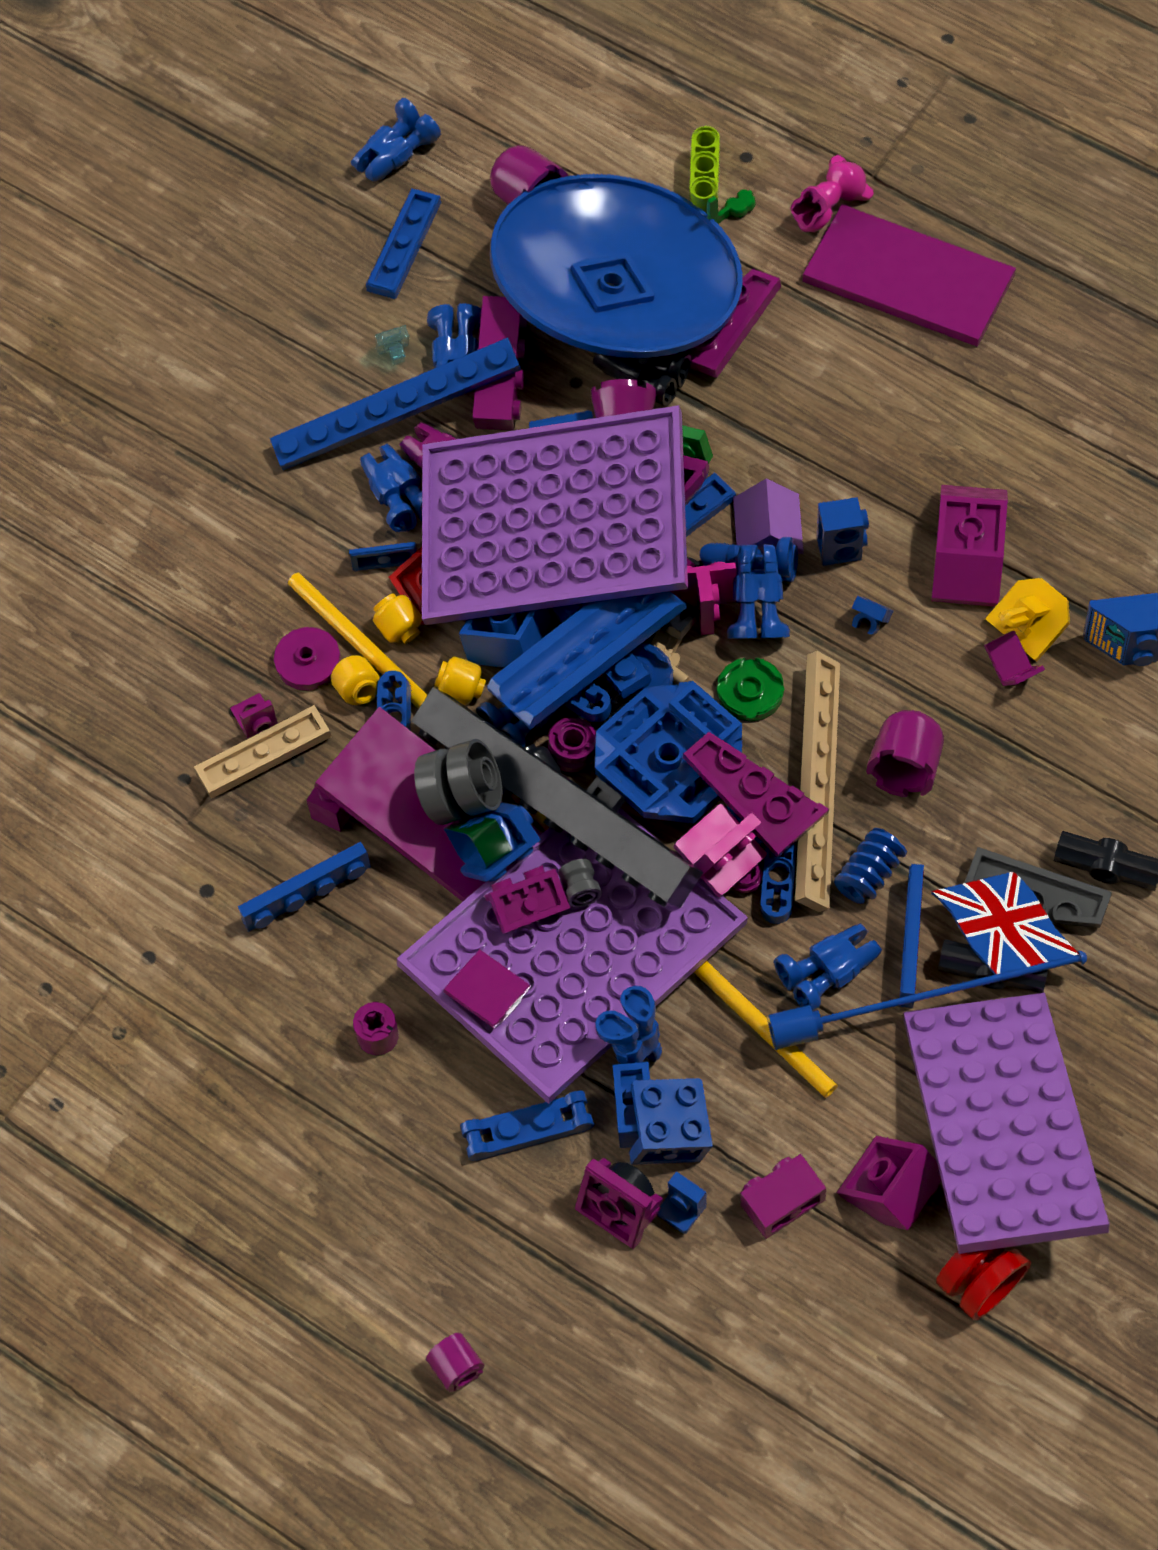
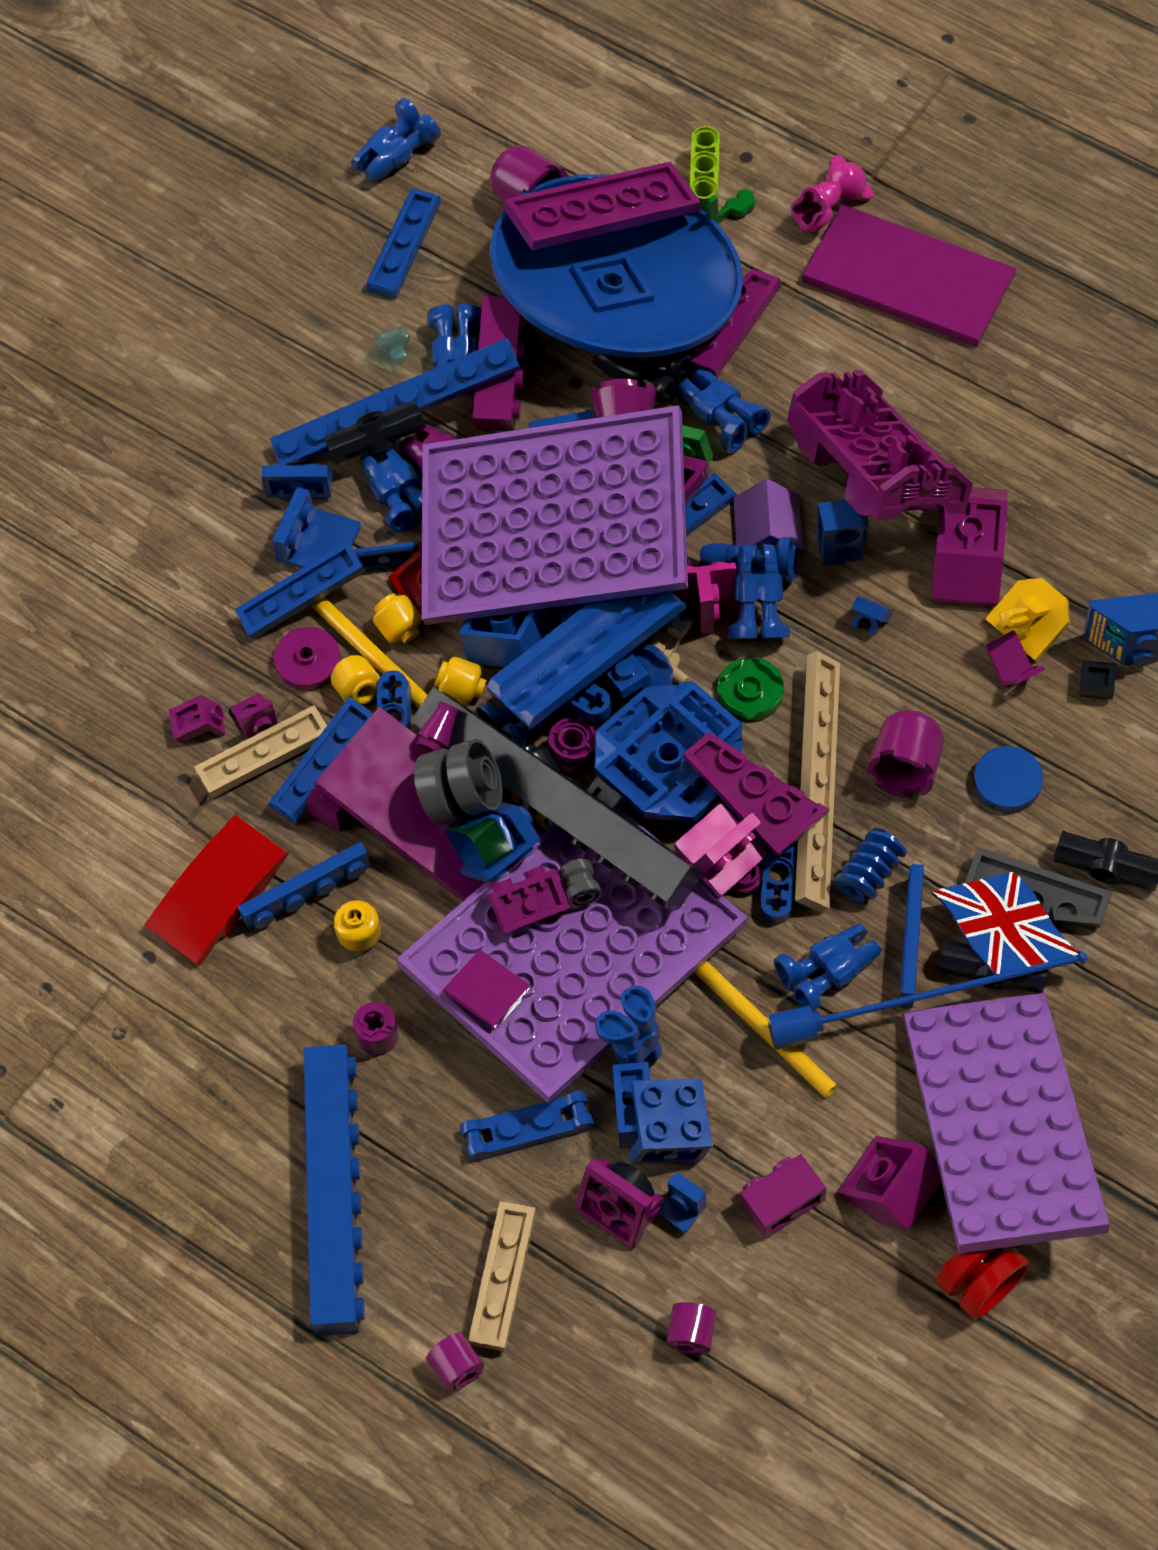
(196, 718): none -> magenta bracket
(207, 894): none -> red slope
(283, 479): none -> blue bracket
(292, 795): none -> blue tile
(300, 590): none -> blue plate
(310, 532): none -> blue bracket
(331, 1191): none -> blue brick
(357, 925): none -> yellow head
(375, 432): none -> black piece
(438, 728): none -> magenta cone
(502, 1276): none -> tan plate
(601, 205): none -> magenta plate
(691, 1328): none -> magenta piece
(715, 405): none -> blue piece
(879, 450): none -> magenta piece
(1008, 778): none -> blue tile
(1097, 679): none -> black plate

